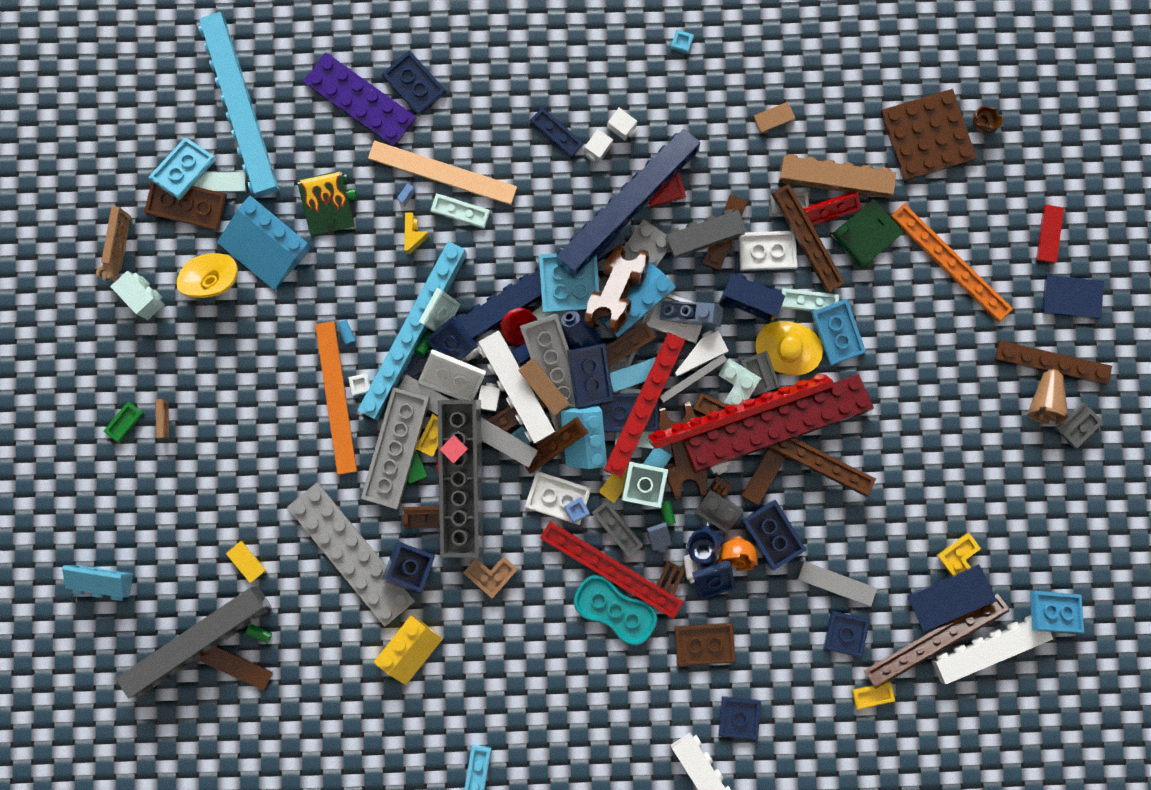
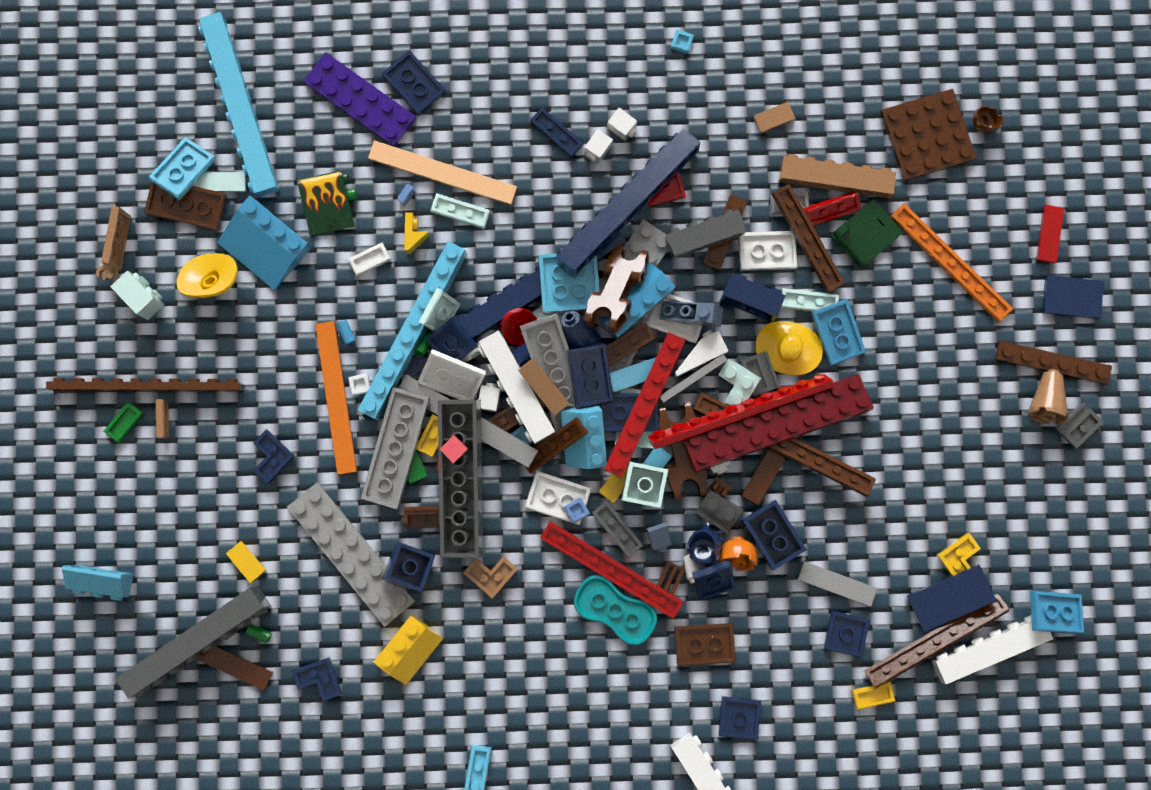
(154, 384): none -> reddish brown plate
(276, 456): none -> dark blue plate
(323, 674): none -> dark blue plate
(369, 259): none -> white tile
(667, 513): green piece -> none

